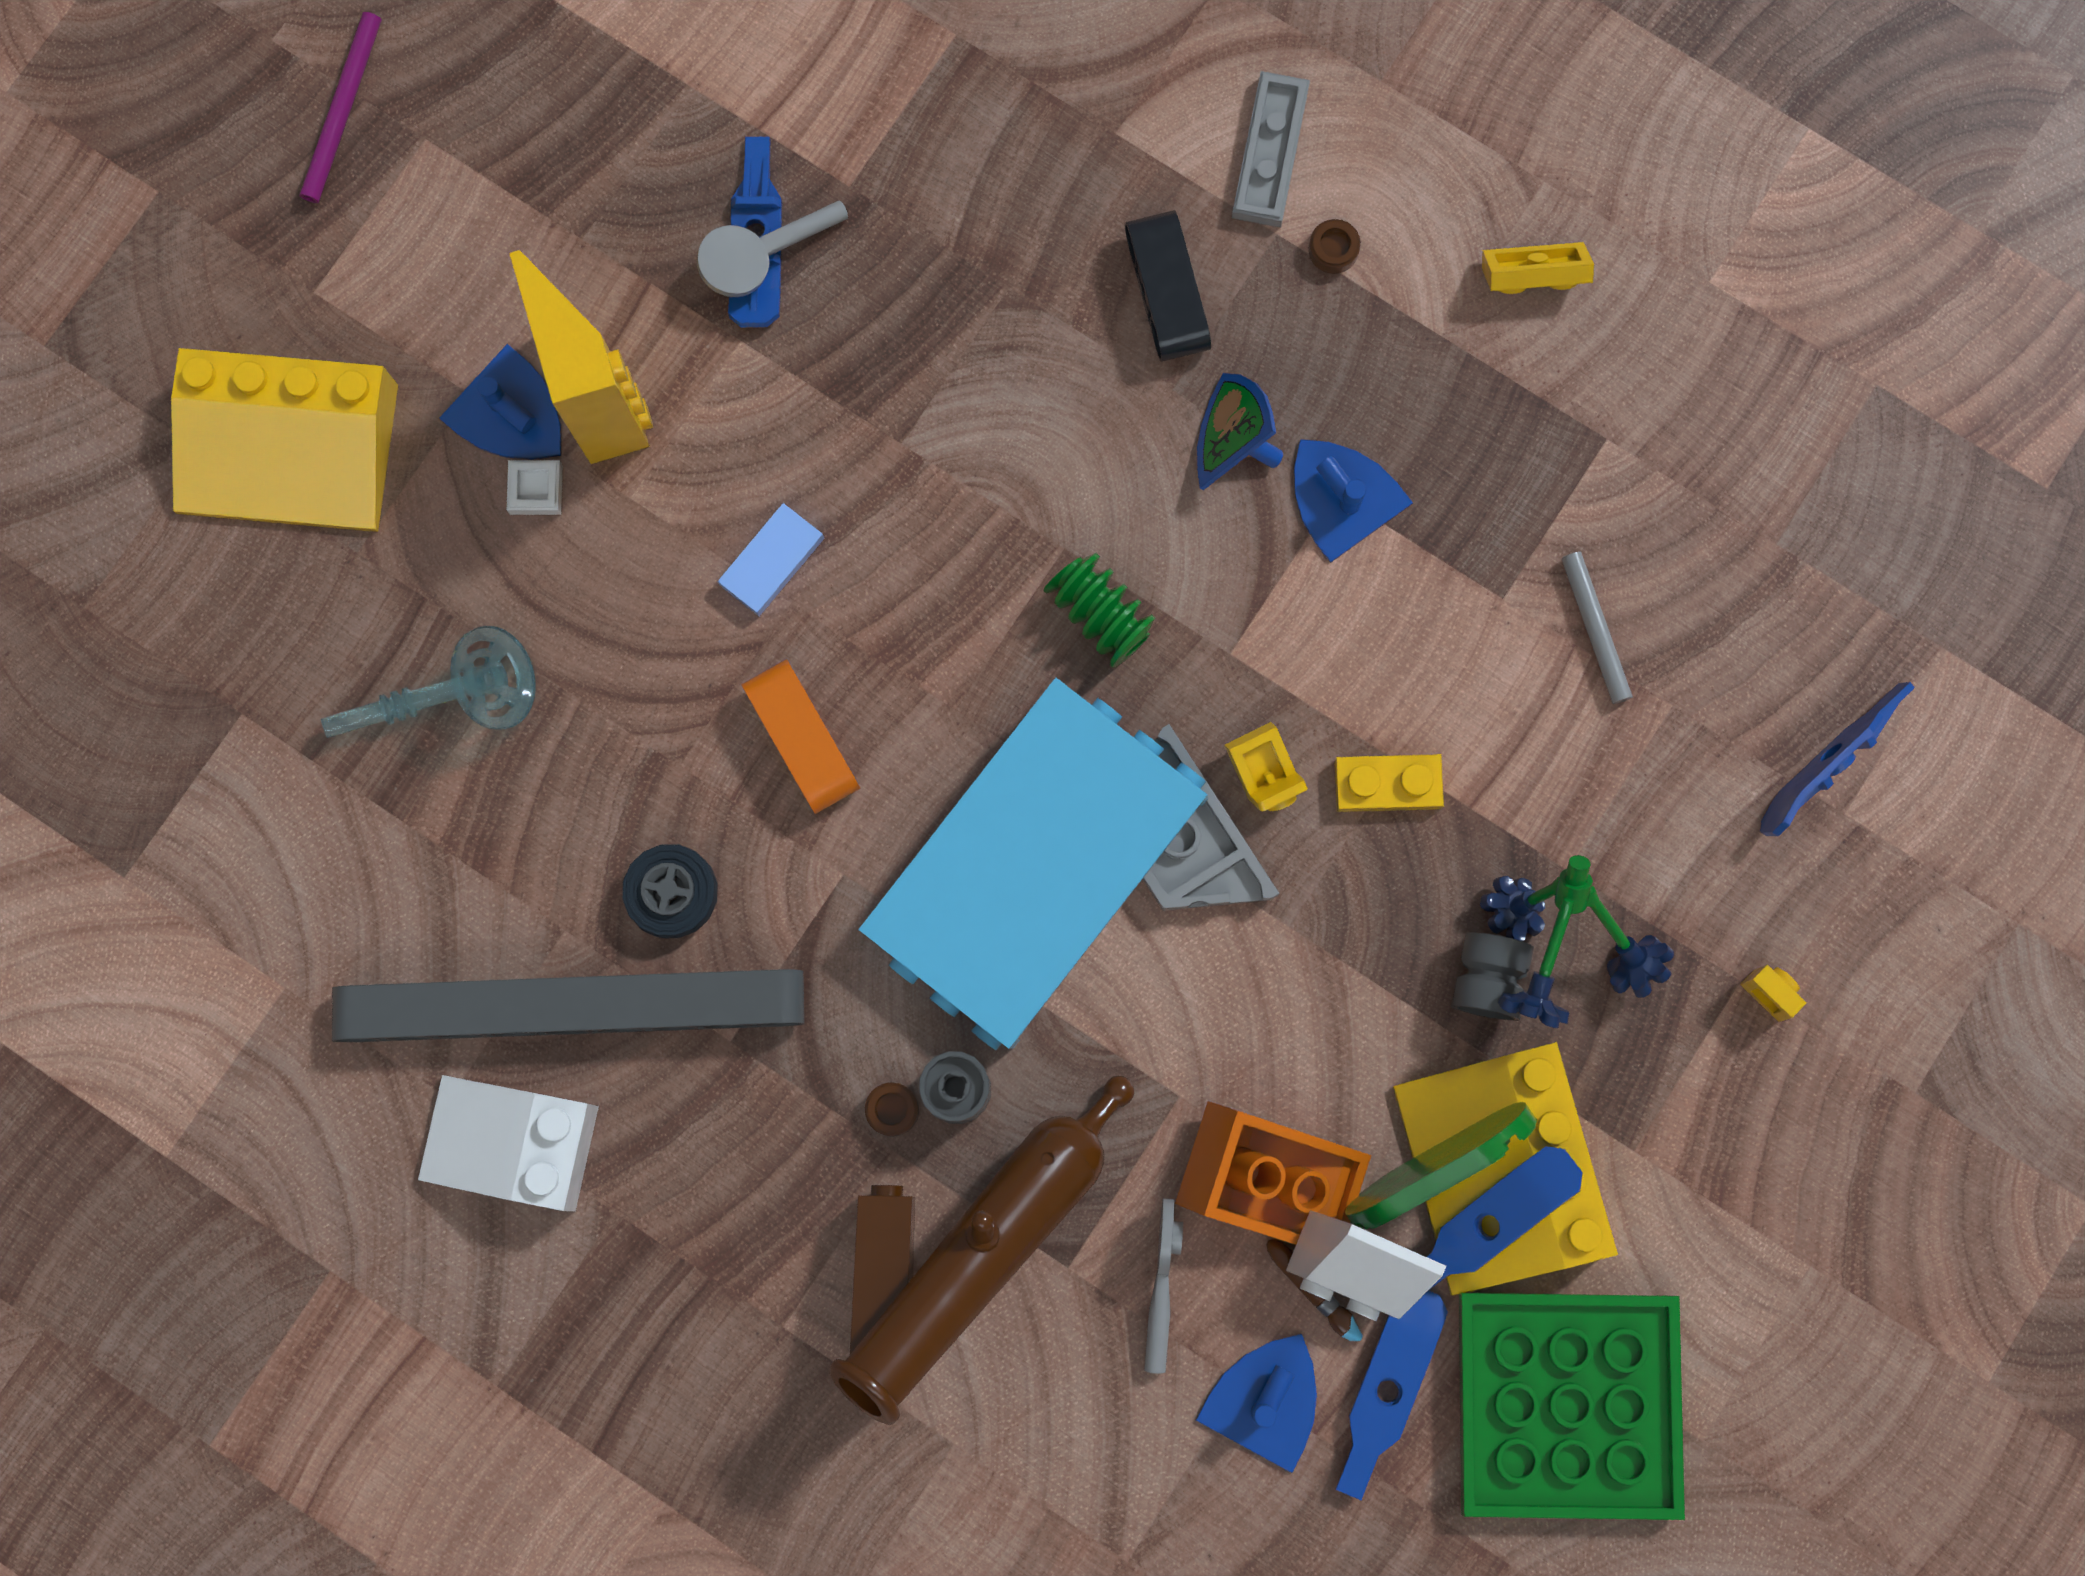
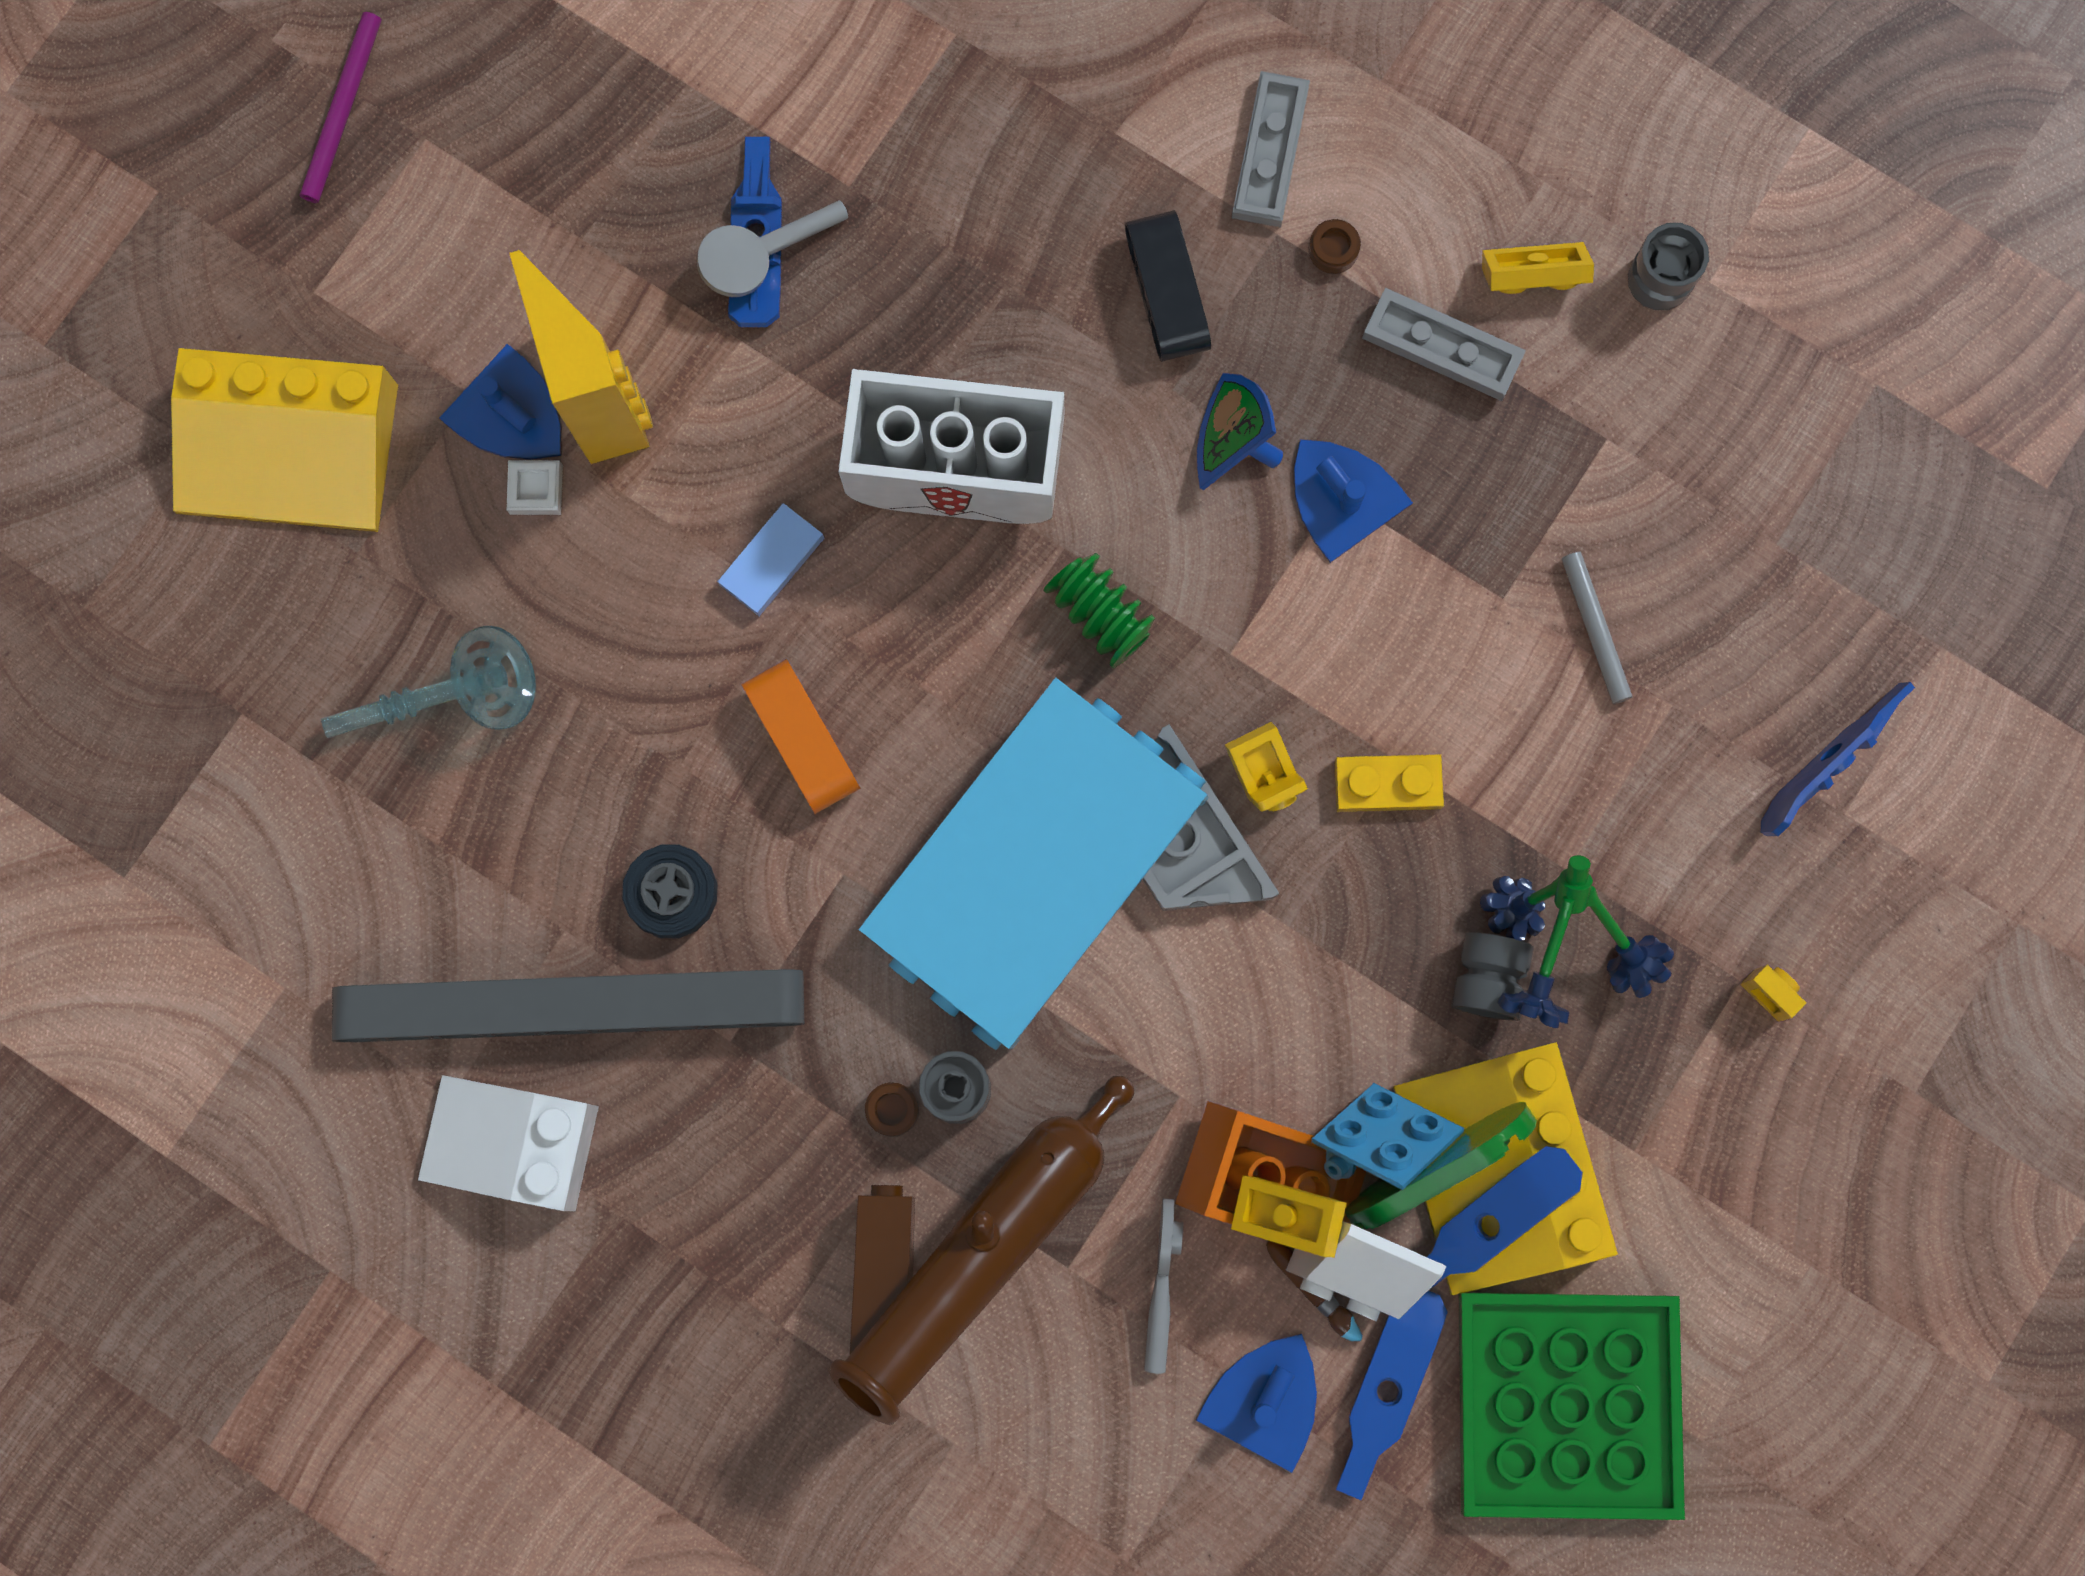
(951, 447): none -> white brick
(1288, 1216): none -> yellow plate
(1384, 1138): none -> dark azure hinge
(1443, 344): none -> light grey plate
(1668, 266): none -> dark grey wheel

